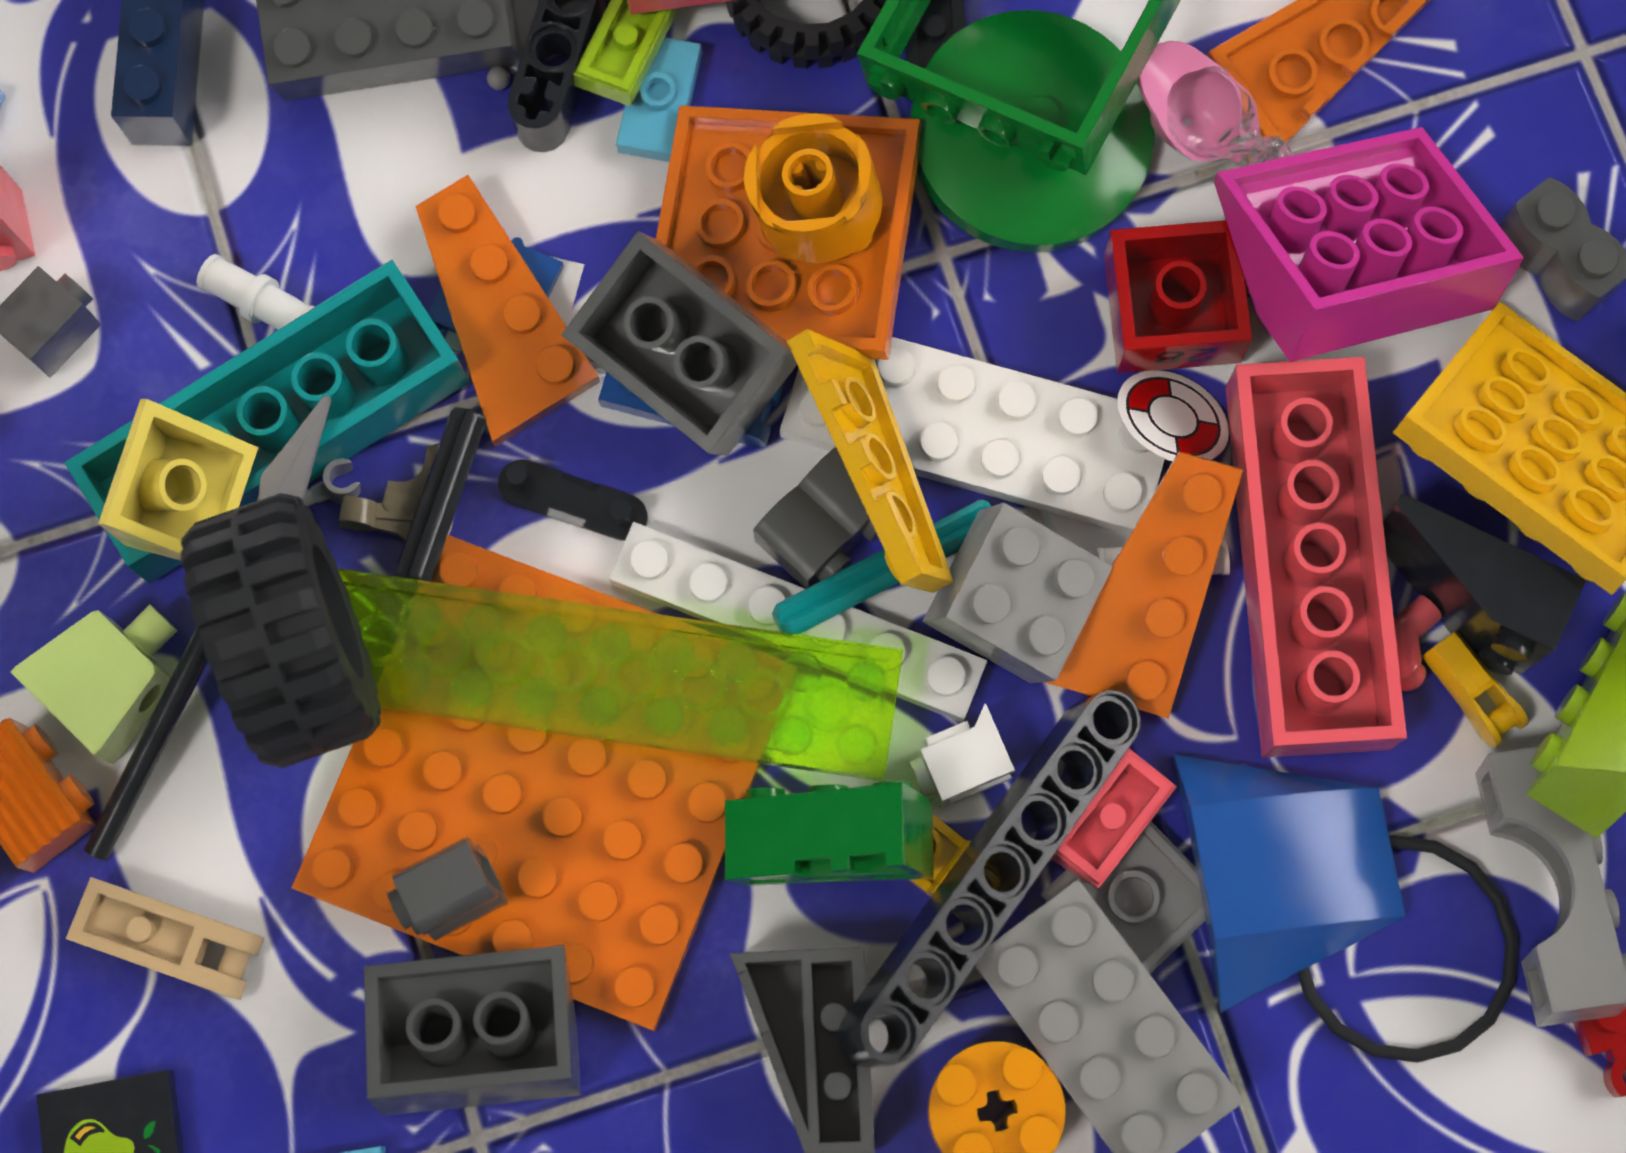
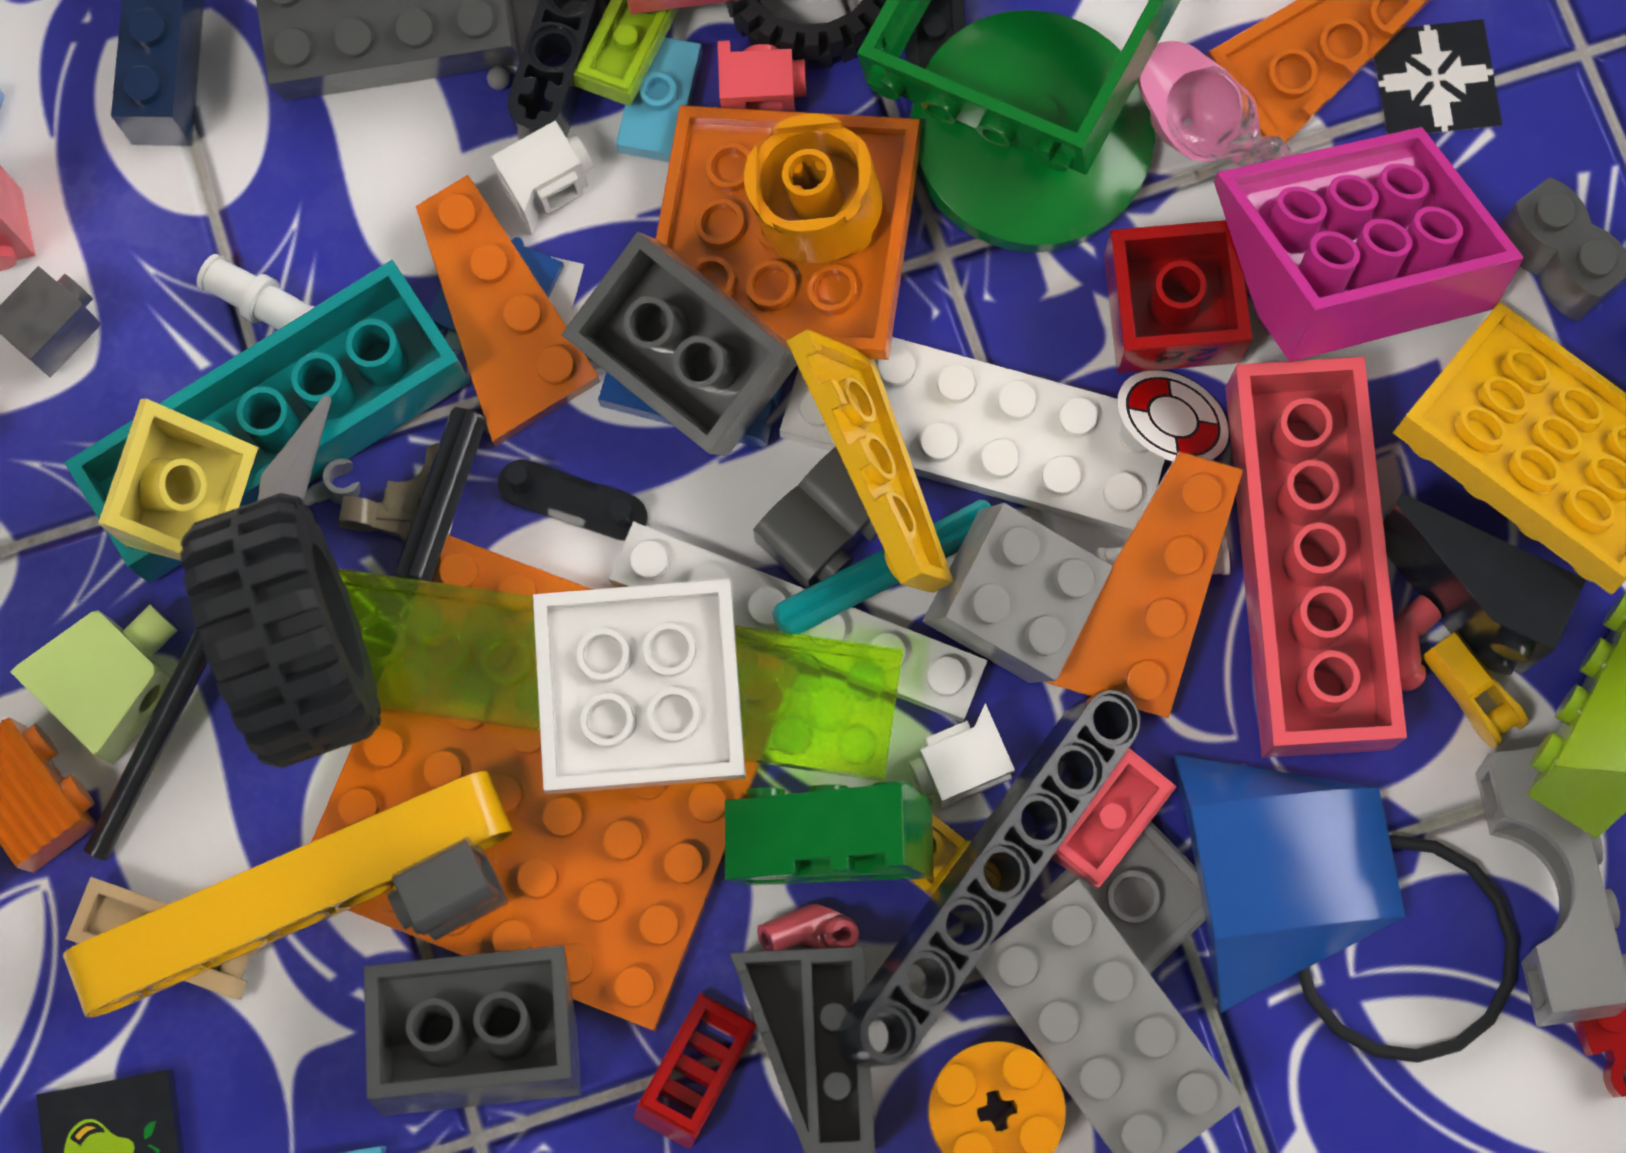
(280, 895): none -> yellow beam
(543, 171): none -> white window
(638, 686): none -> white plate
(663, 1118): none -> red slope
(760, 78): none -> coral brick
(808, 926): none -> coral arm
(1438, 79): none -> black sticker

